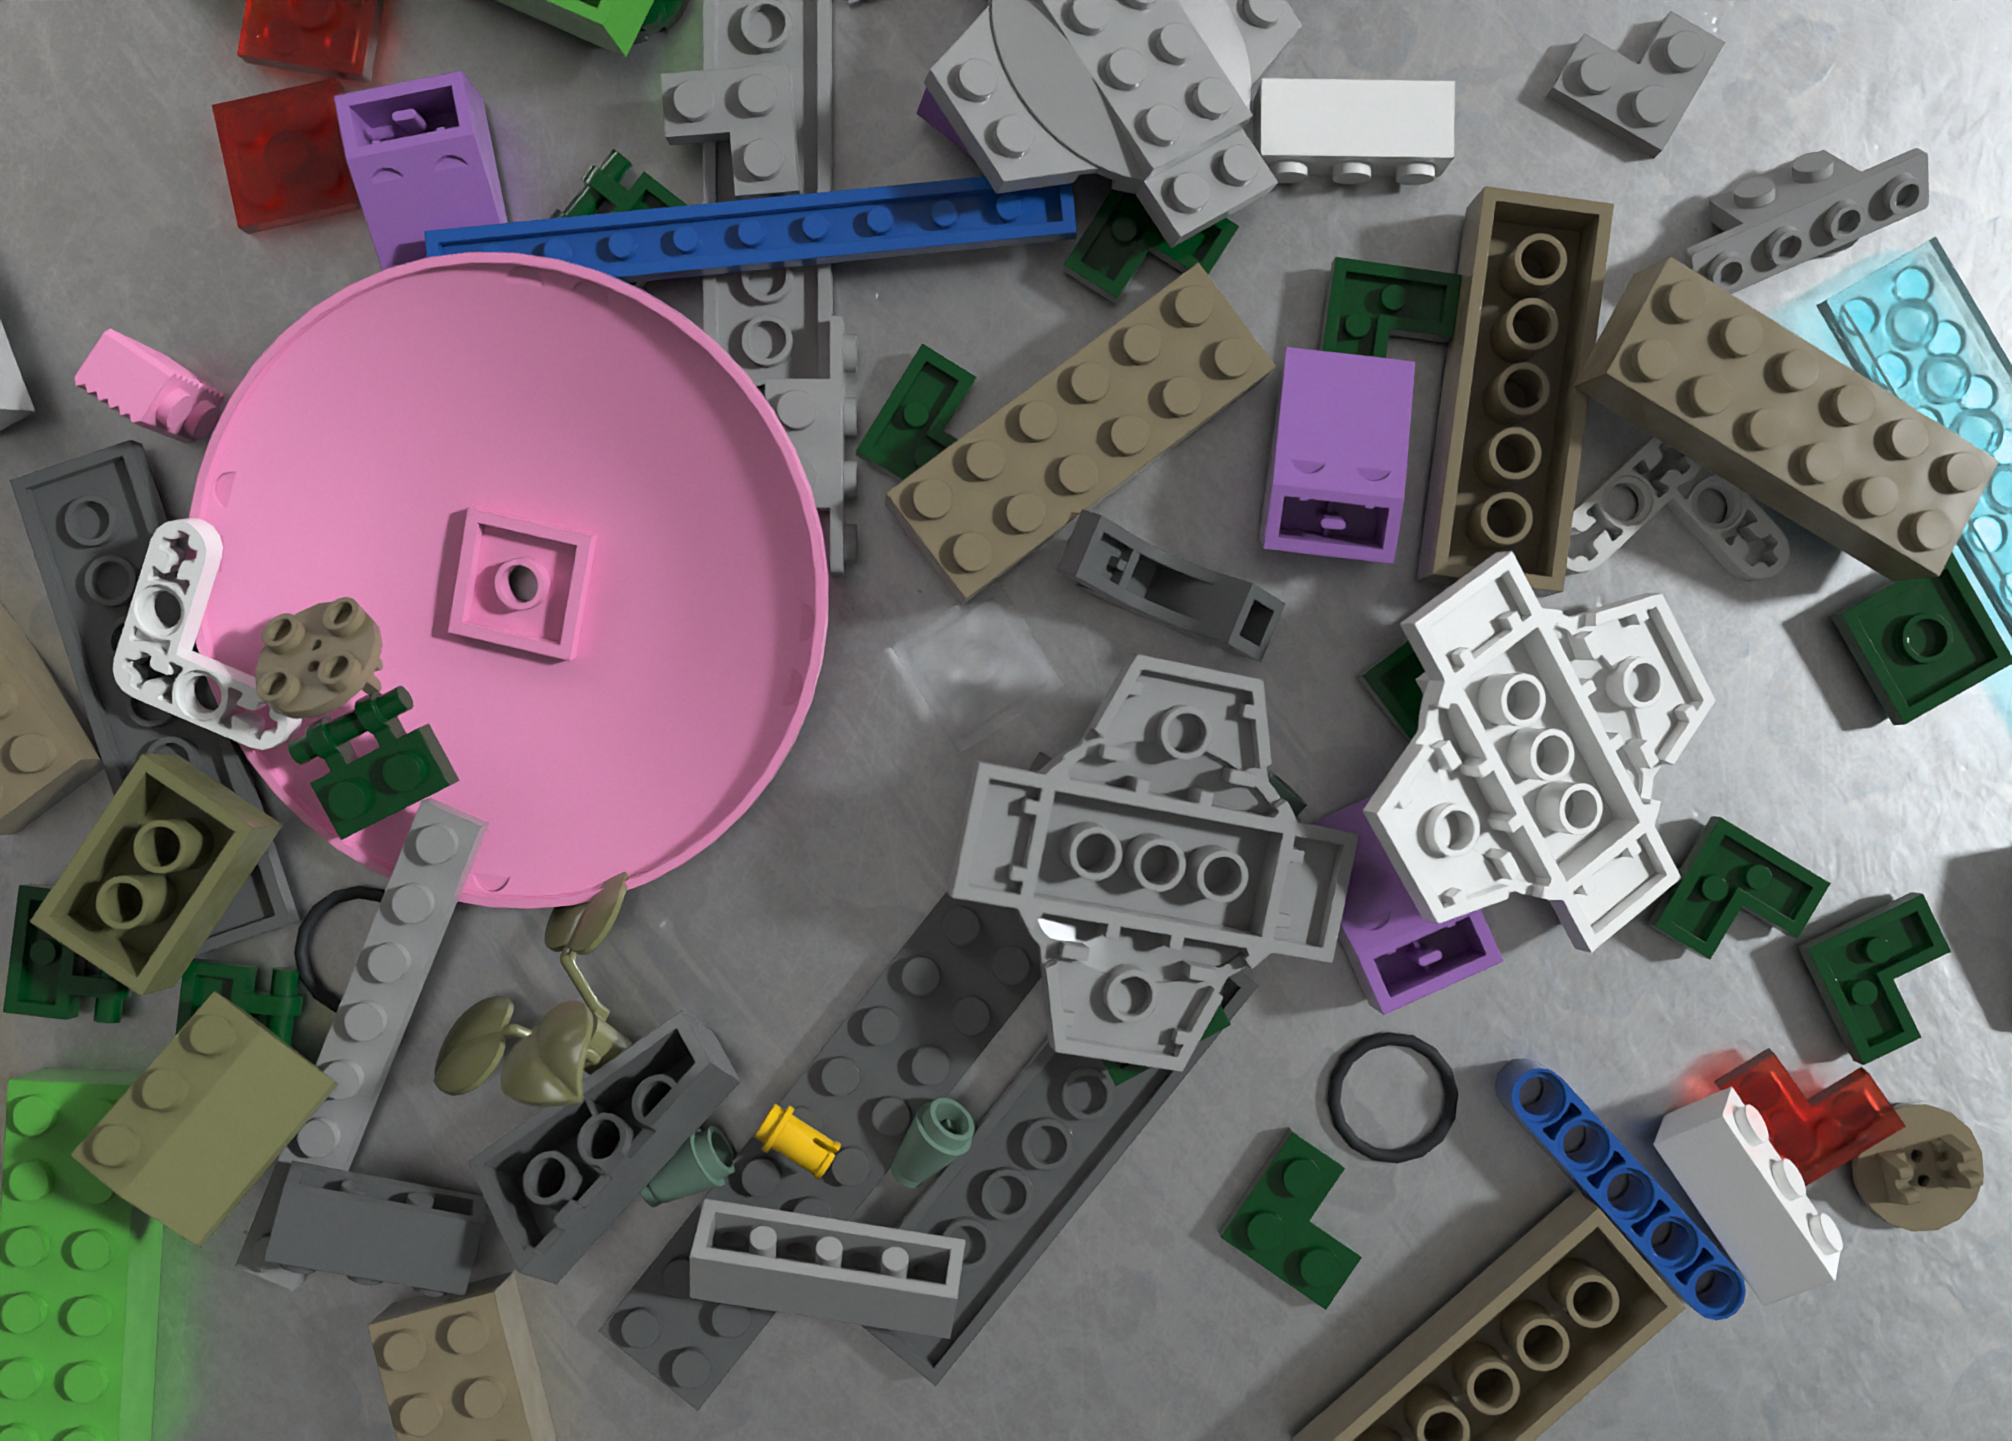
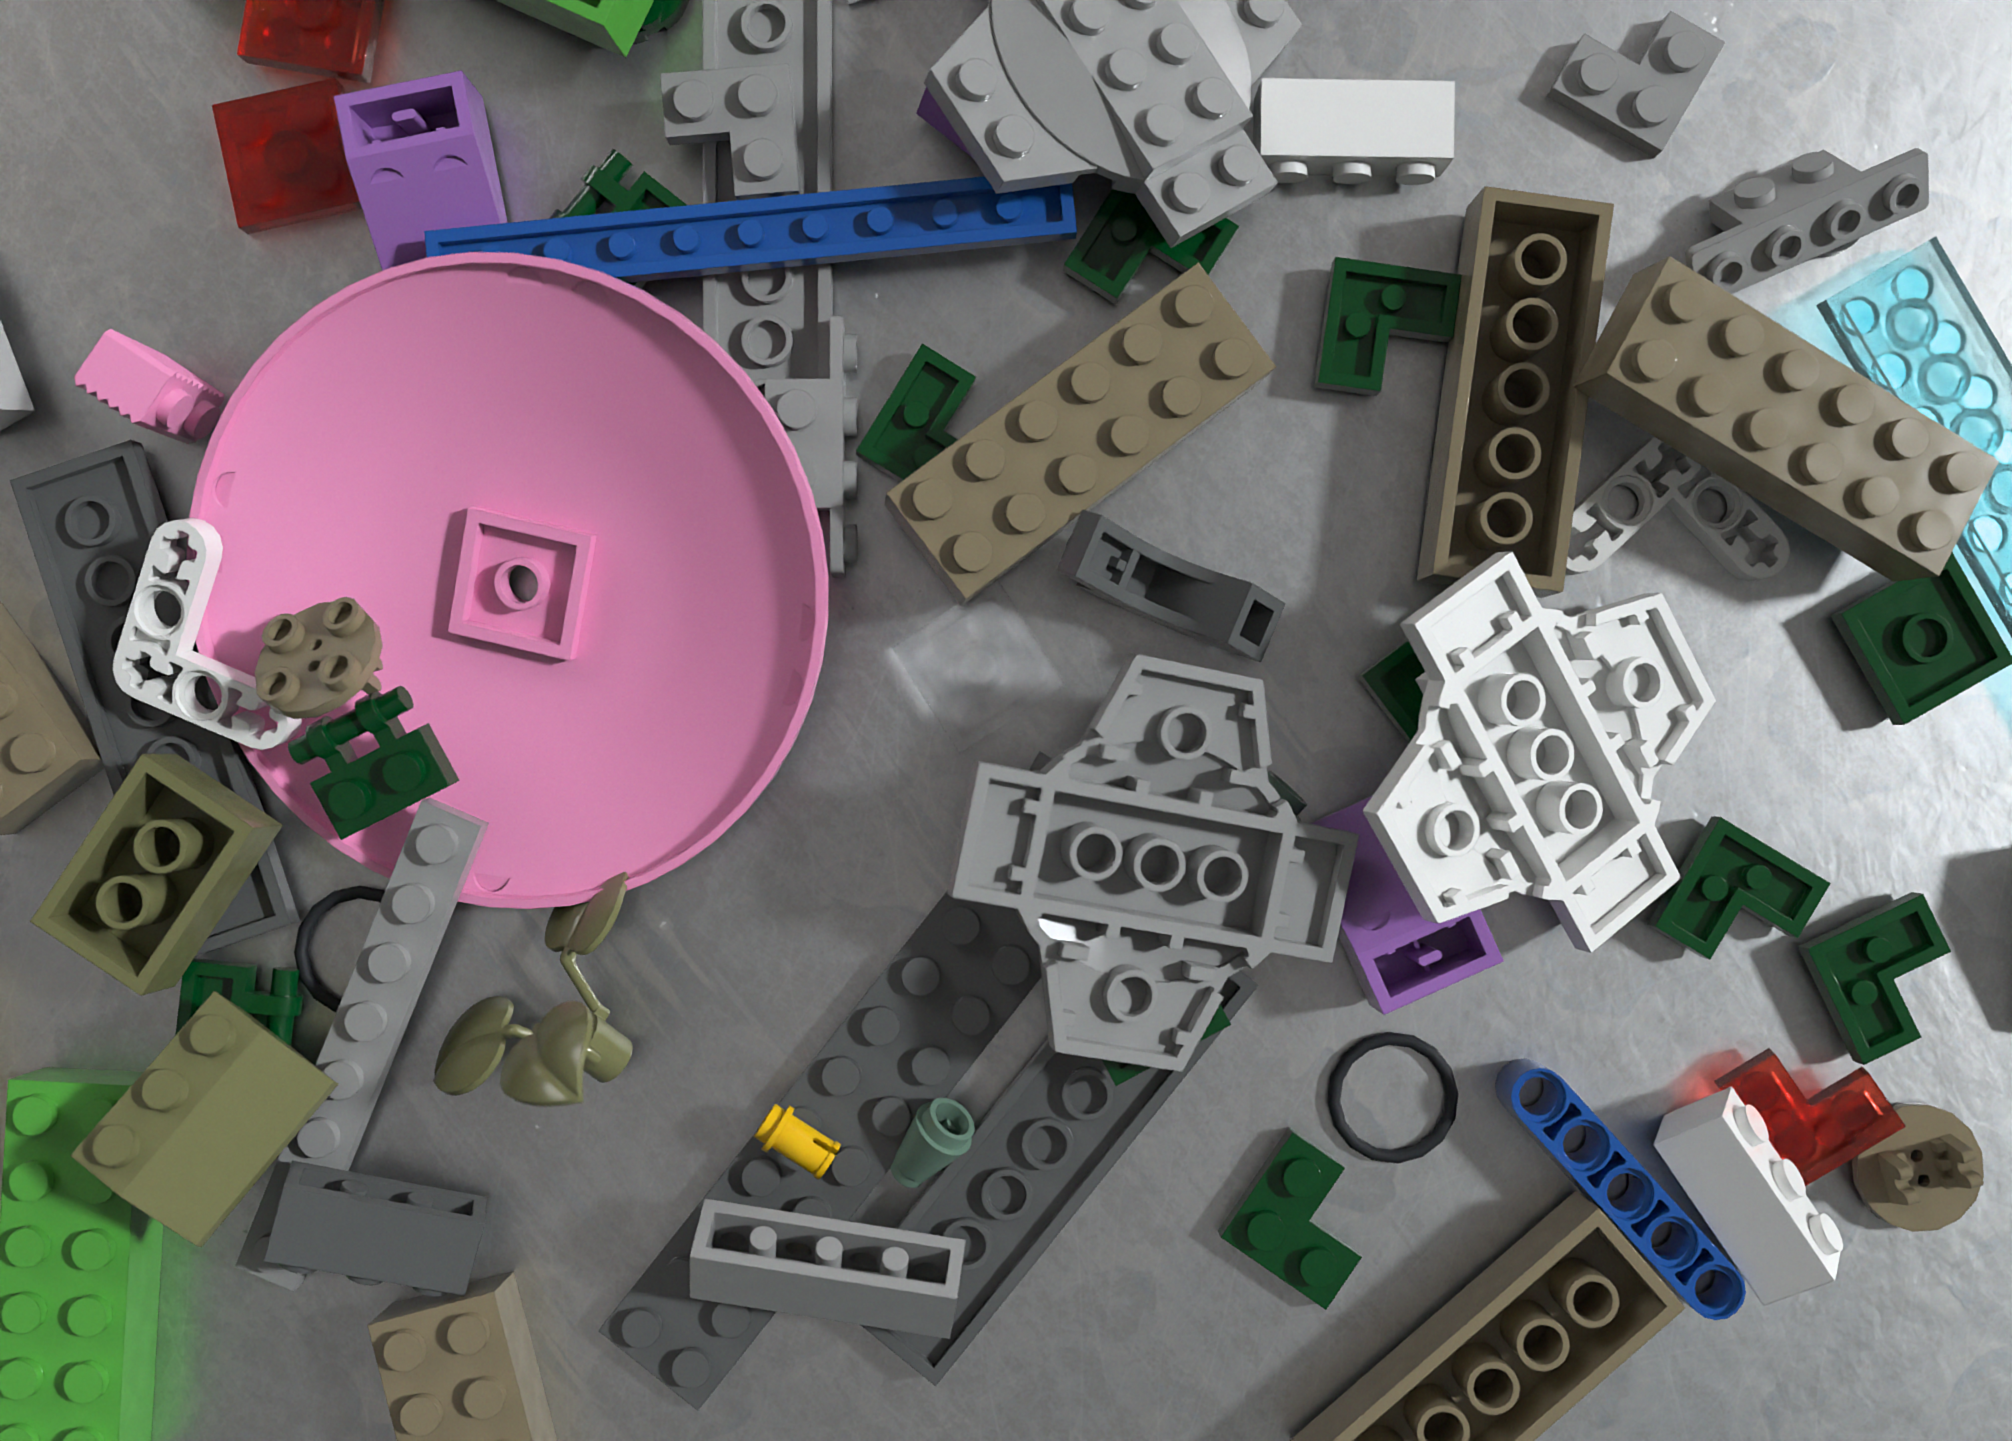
(50, 977): dark green plate -> none
(581, 1164): dark grey wedge -> none
(693, 1169): sand green cone -> none
(1338, 455): medium lavender slope -> none

